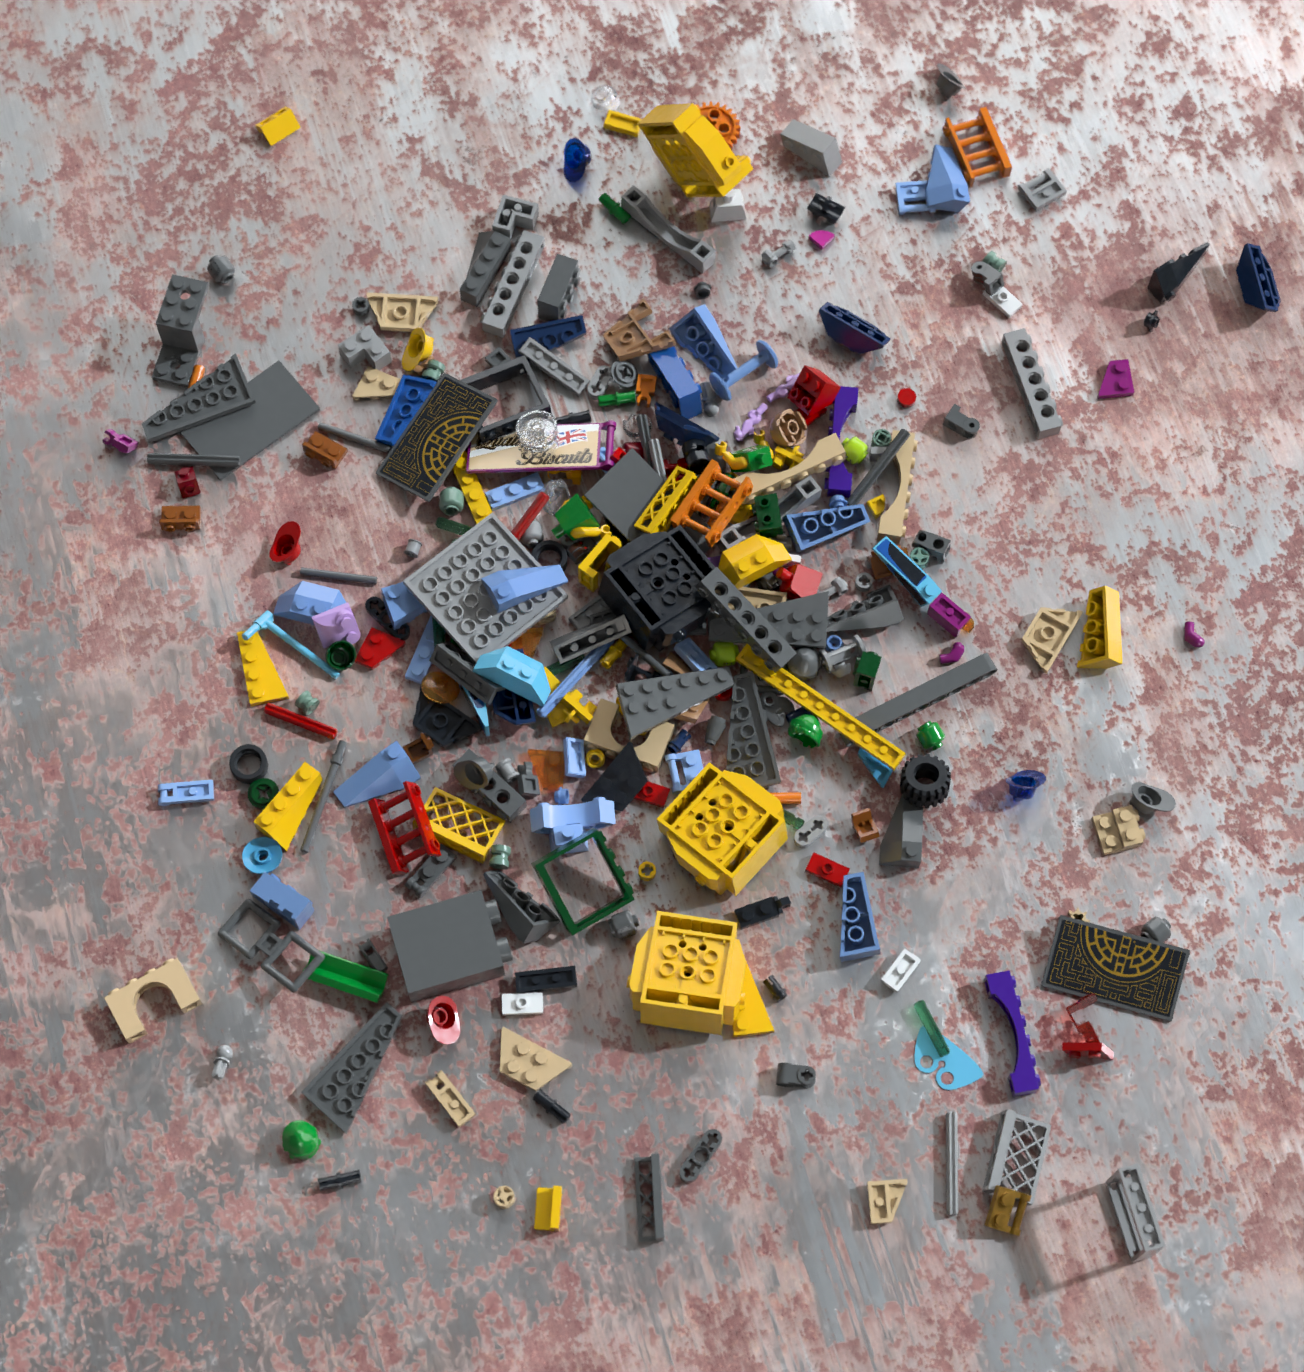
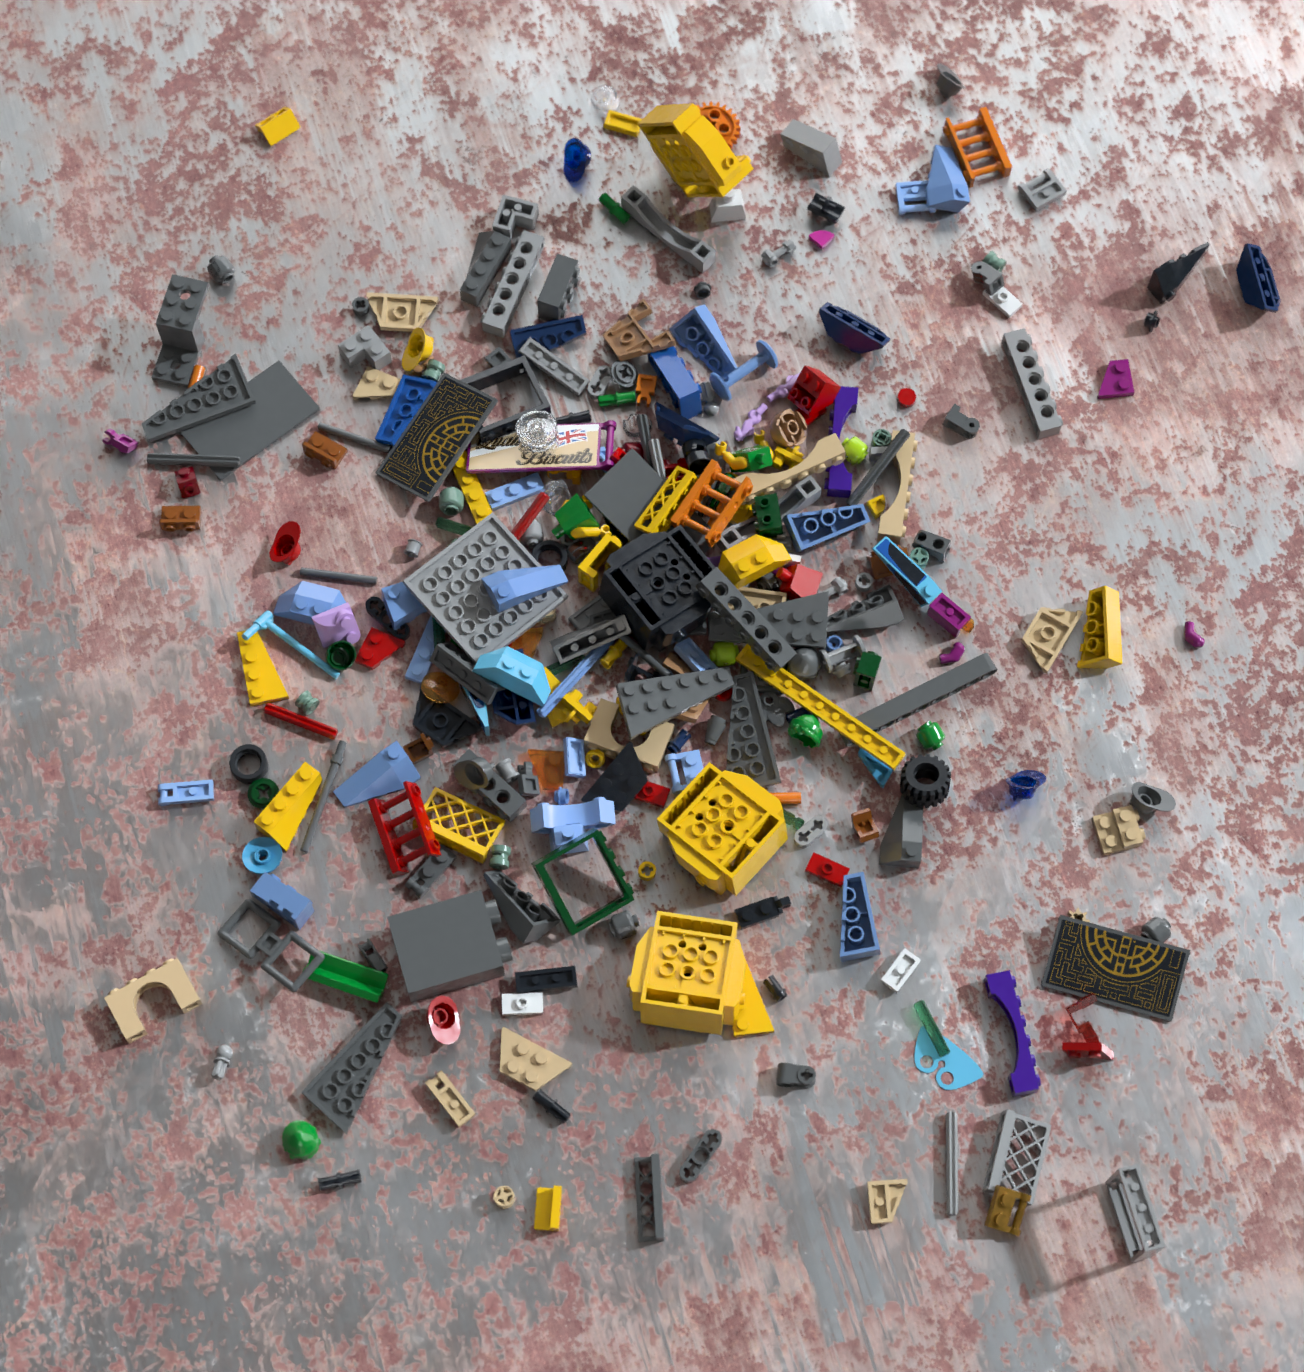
(837, 501): medium blue plate -> none

